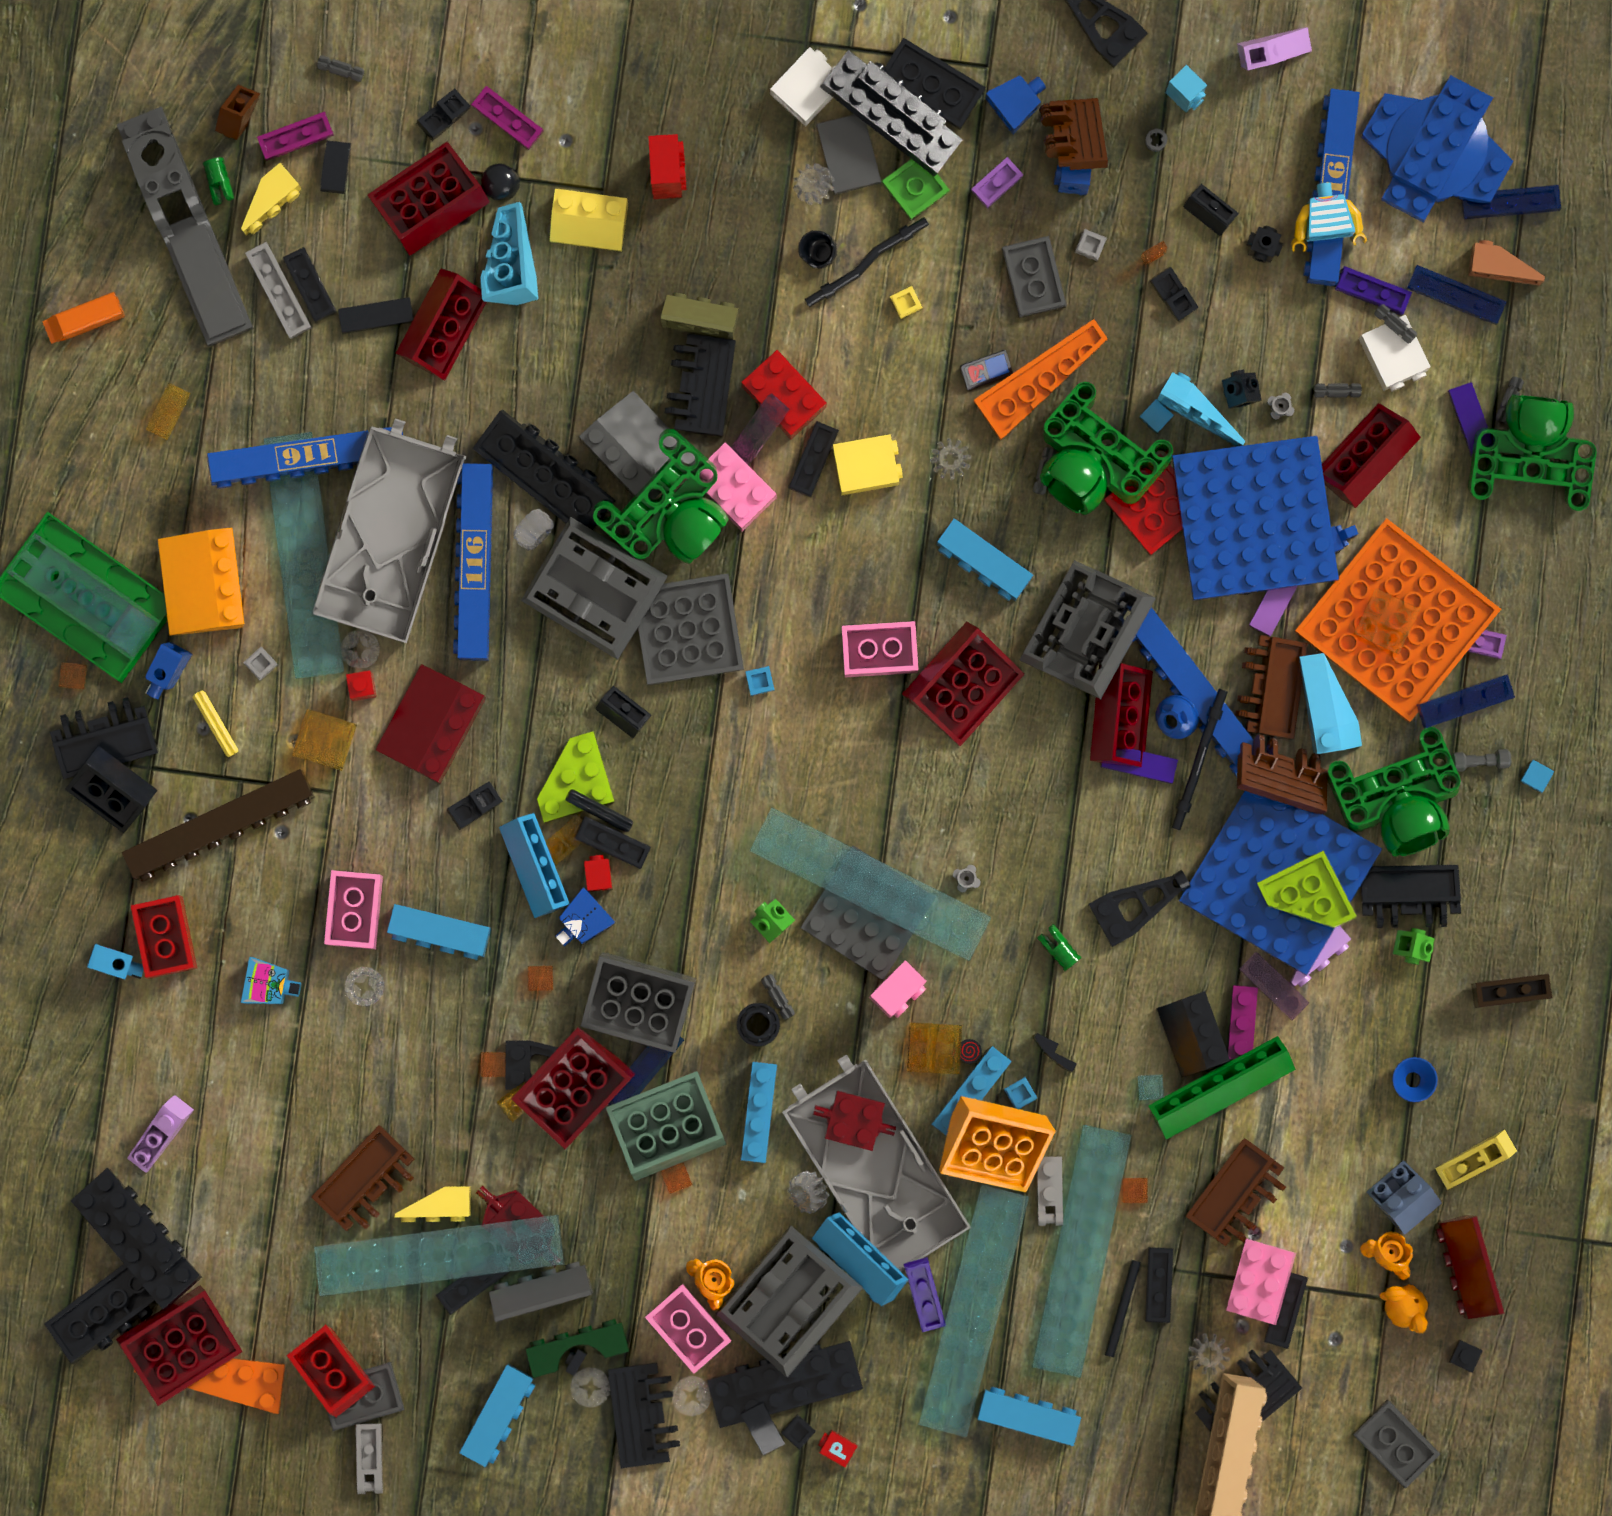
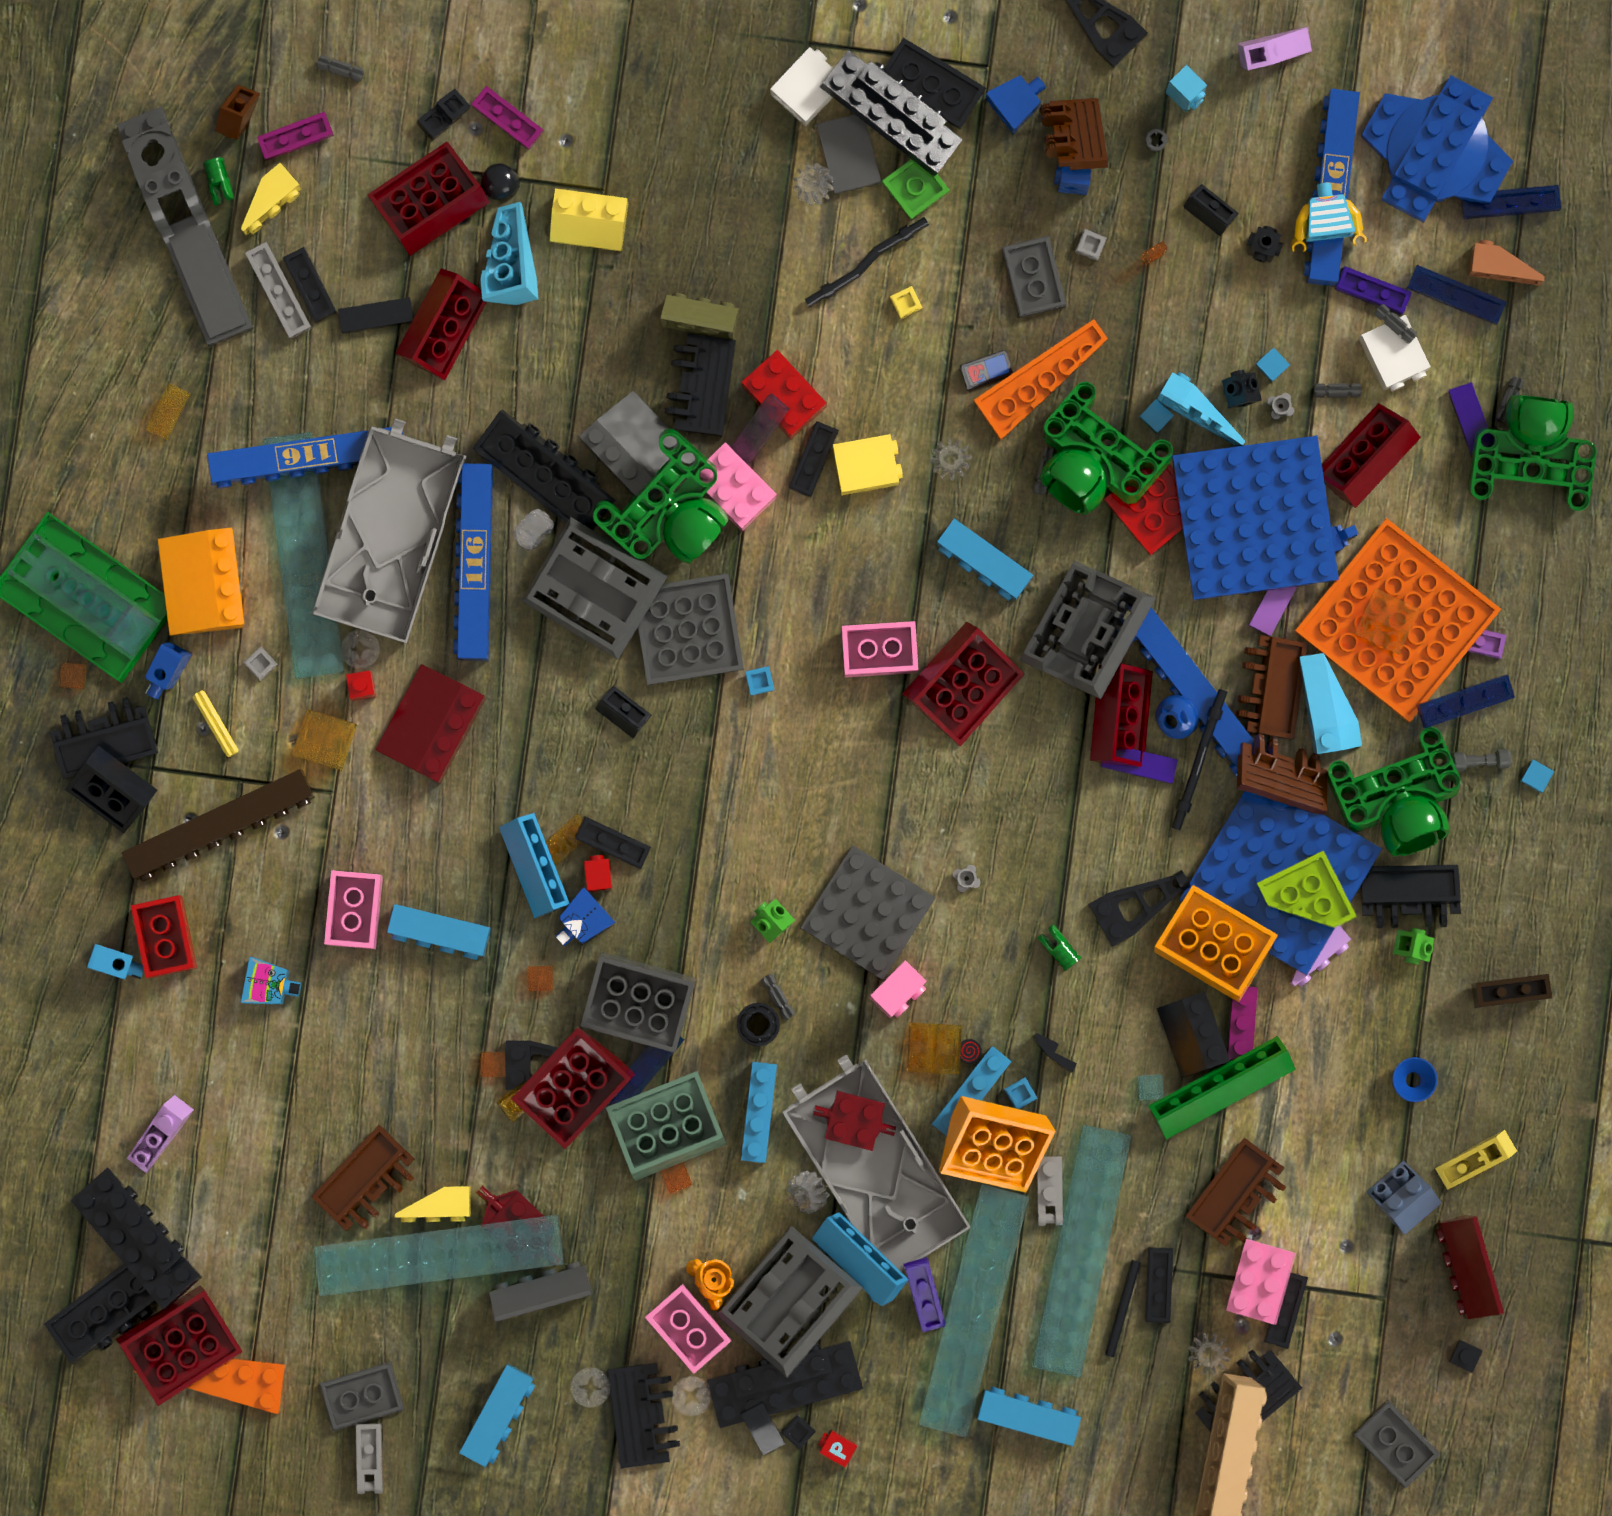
(83, 318): orange piece -> none
(330, 1371): red brick -> none
(335, 167): black slope -> none
(354, 992): clear gear -> none
(465, 1290): black tile -> none
(474, 805): black slope -> none
(574, 1361): black plate -> none
(579, 770): lime plate -> none
(599, 810): black axle -> none
(608, 1340): dark green arch -> none
(667, 166): red brick -> none
(817, 249): black hair -> none
(870, 884): clear light blue plate -> none
(997, 182): medium lavender plate -> none
(1134, 1190): clear orange tile -> none
(1174, 293): black slope -> none
(1215, 943): none -> light orange slope
(1272, 364): none -> dark azure tile
(1273, 986): clear purple plate -> none
(1395, 1262): light orange hair -> none
(1403, 1309): light orange hair -> none

